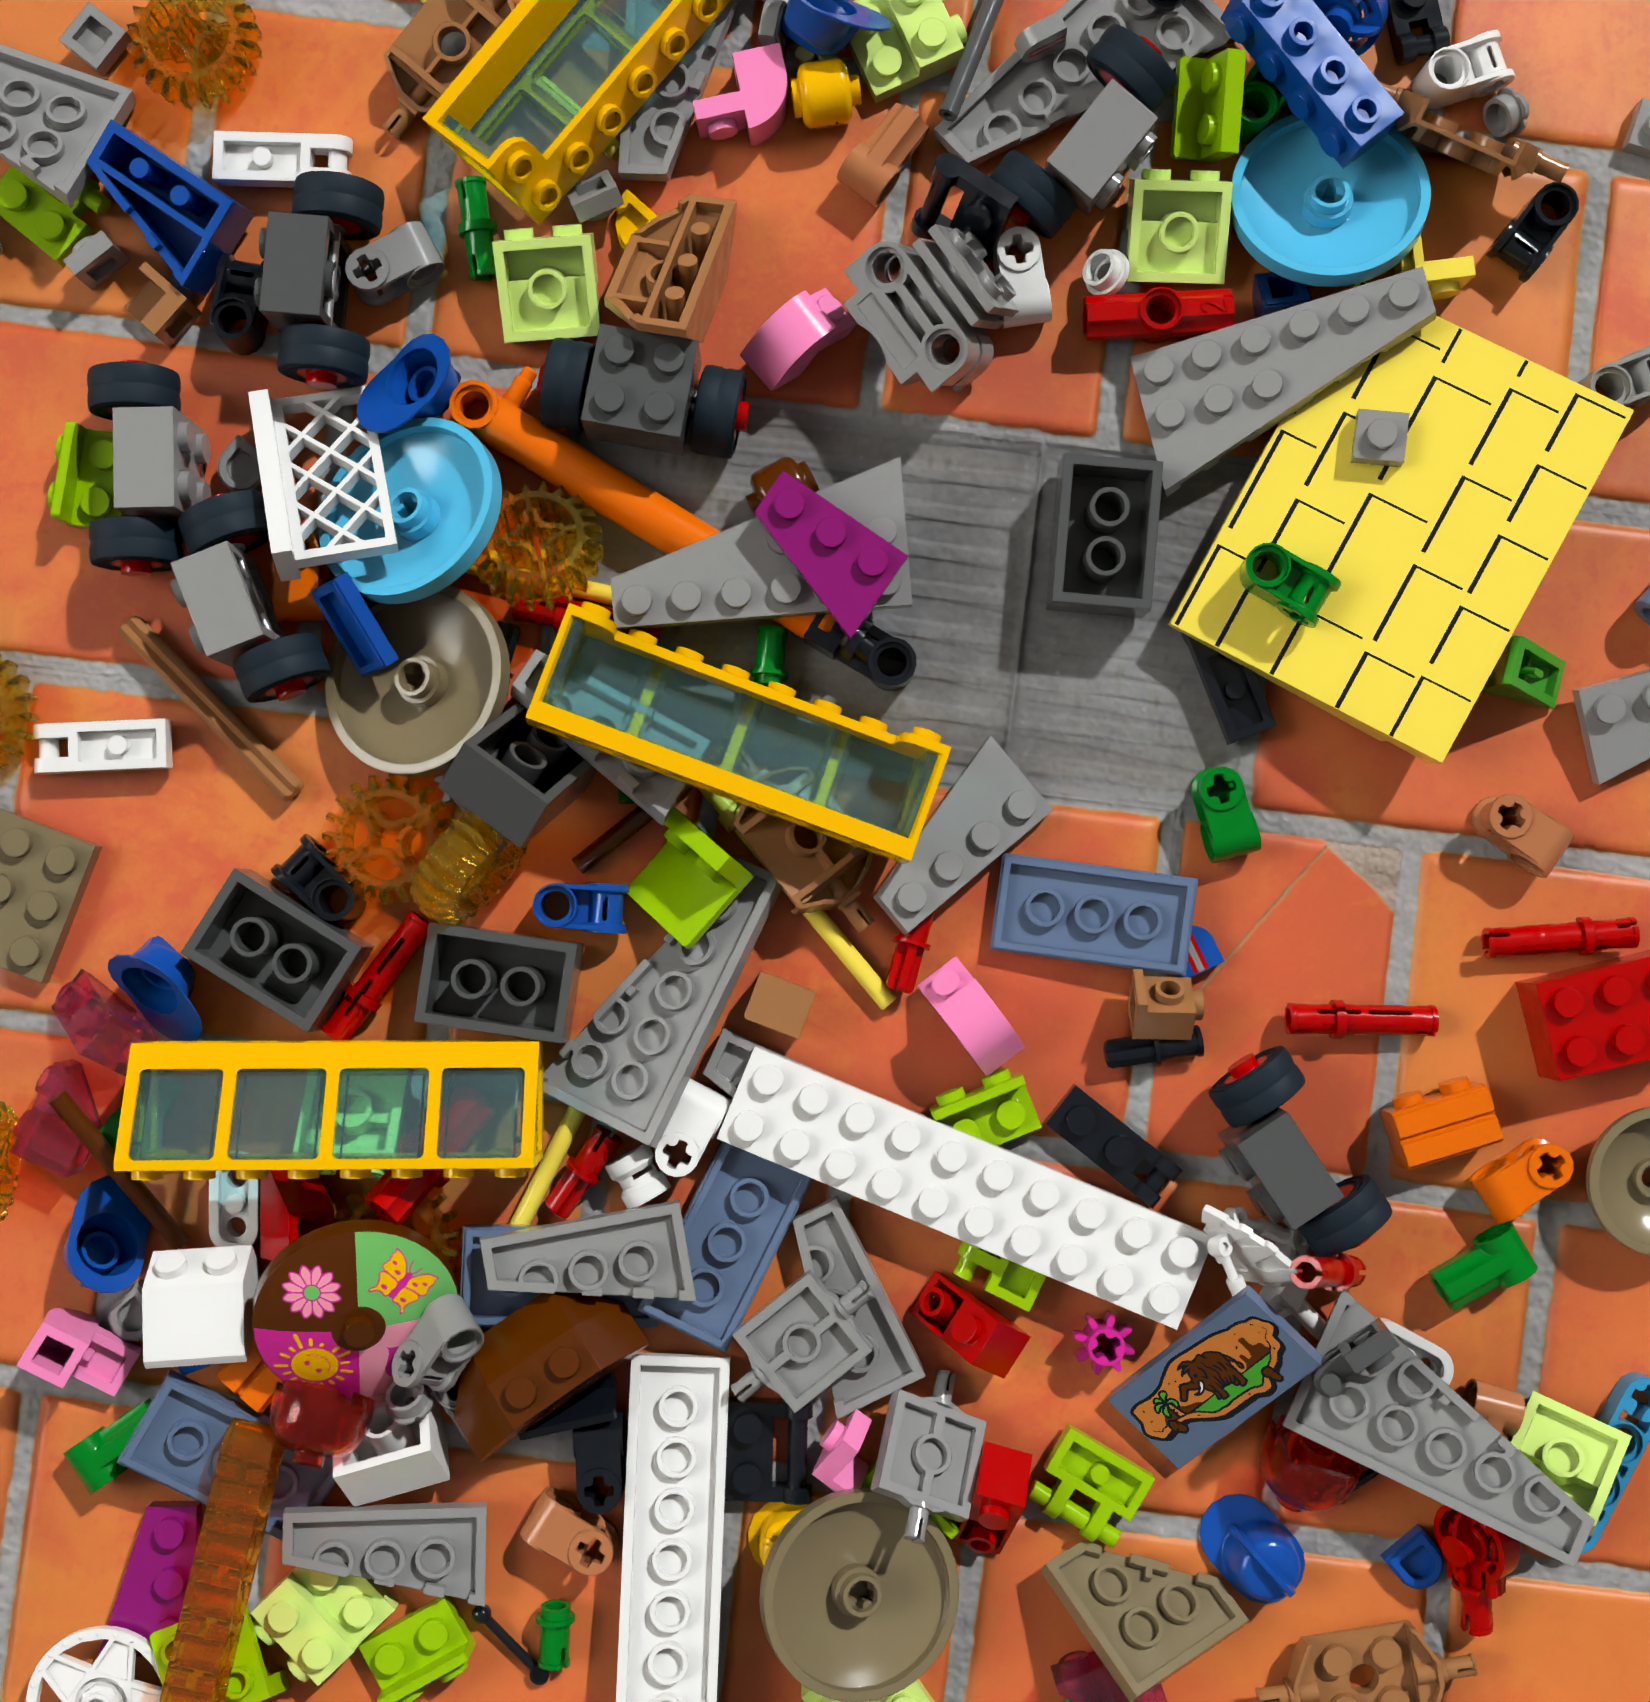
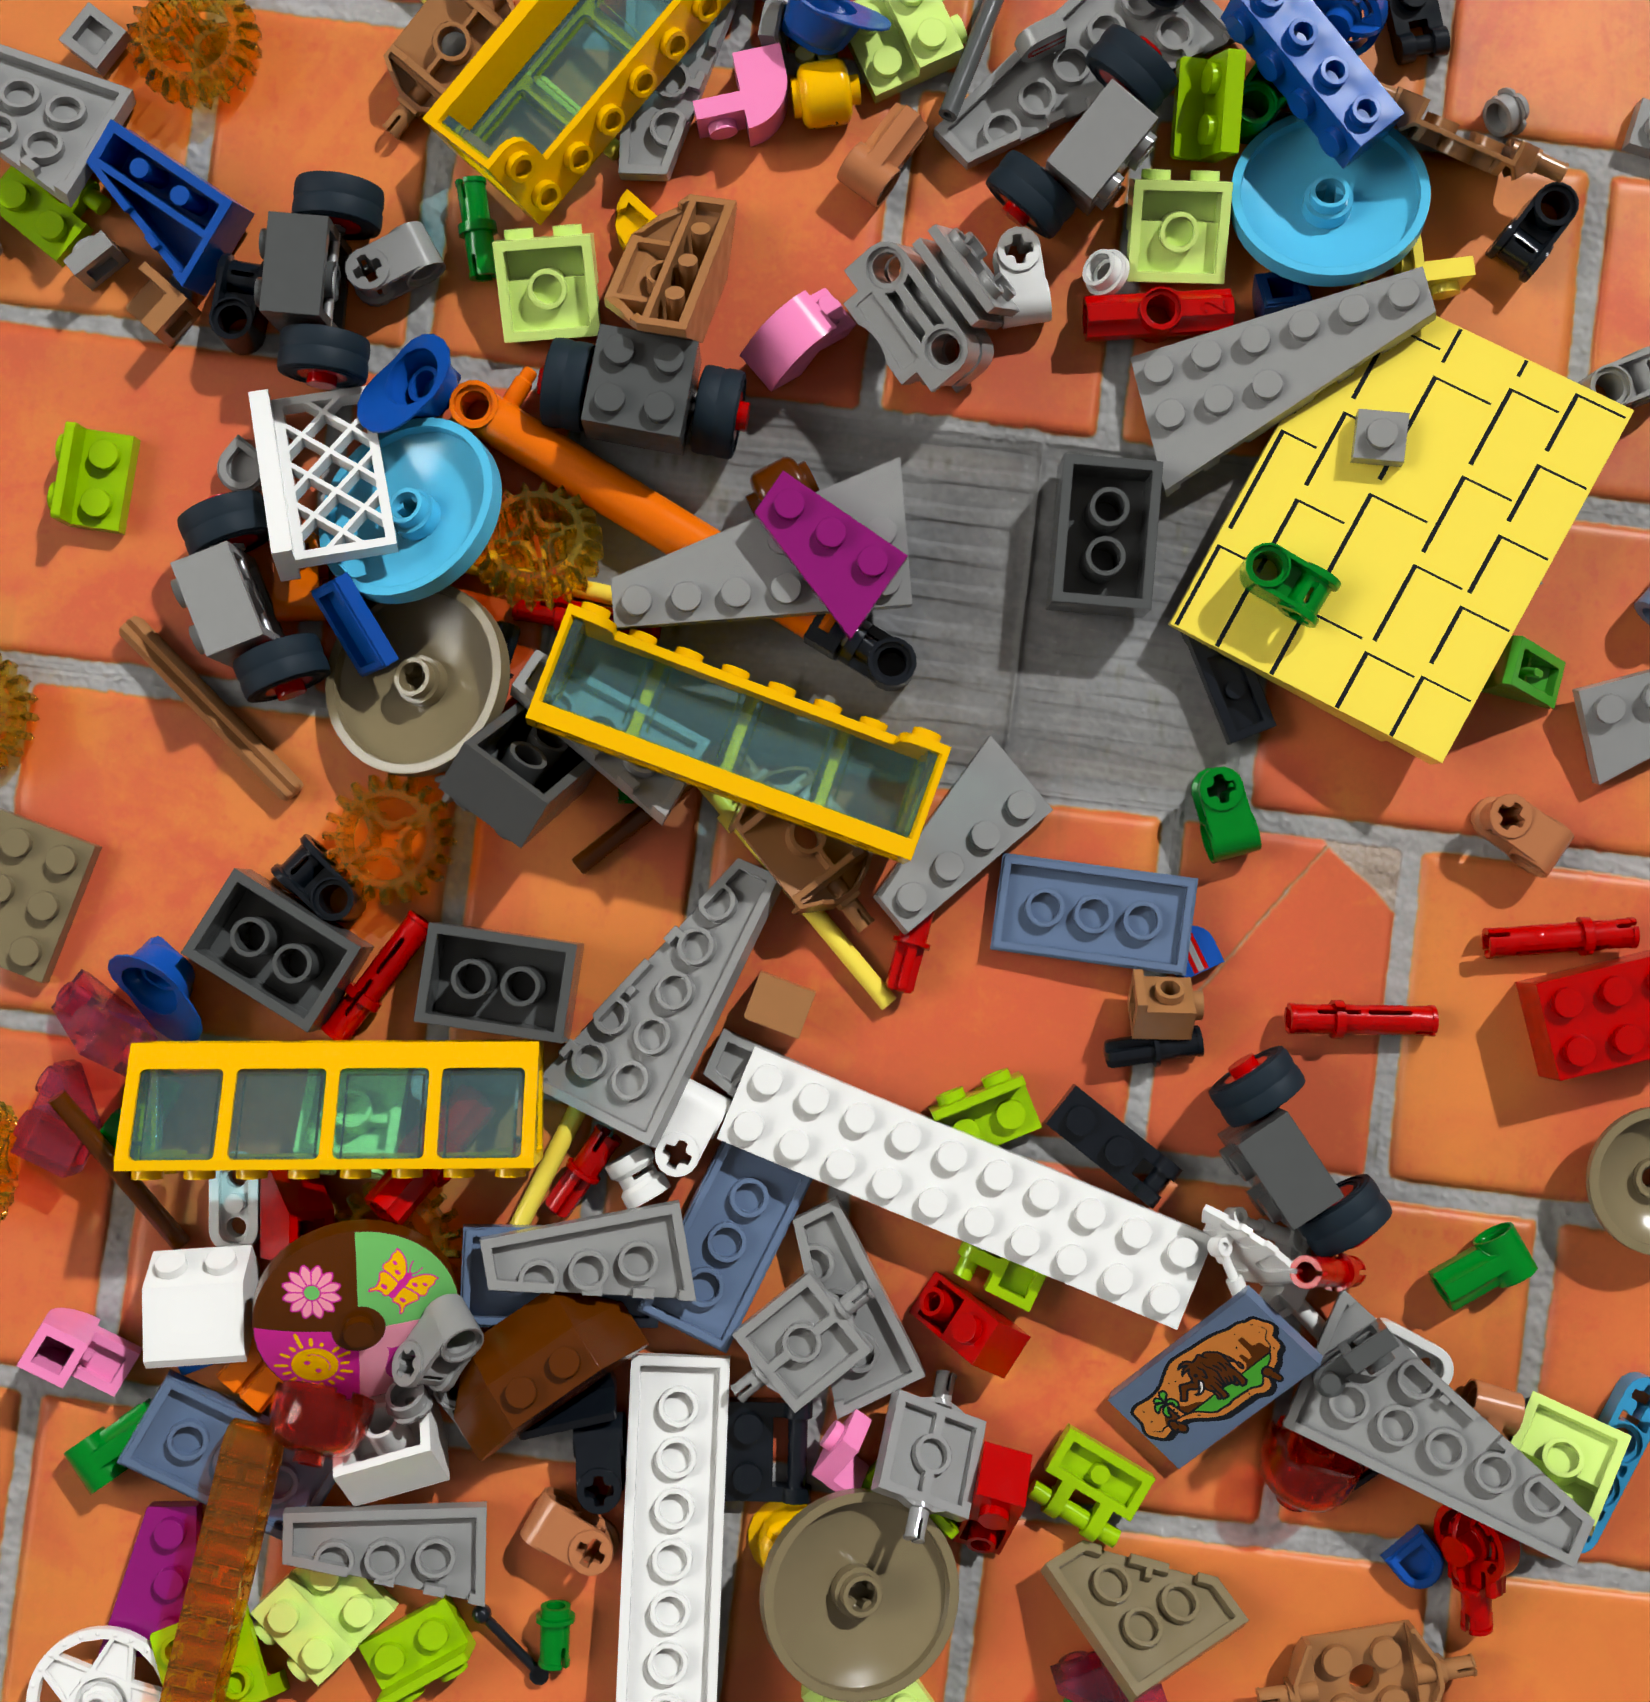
(104, 746): white plate -> none
(106, 1238): blue piece -> none
(126, 1314): light grey tile -> none
(154, 466): brick -> none
(274, 157): white plate -> none
(463, 870): clear yellow gear -> none
(586, 907): blue piece -> none
(595, 197): light grey plate -> none
(688, 881): lime bracket -> none
(770, 655): green pin -> none
(971, 1016): bright pink brick -> none
(982, 209): black plate -> none
(1115, 1337): dark pink gear -> none
(1252, 1548): blue piece -> none
(1441, 1123): orange brick -> none
(1470, 68): white piece -> none
(1514, 1182): orange piece -> none

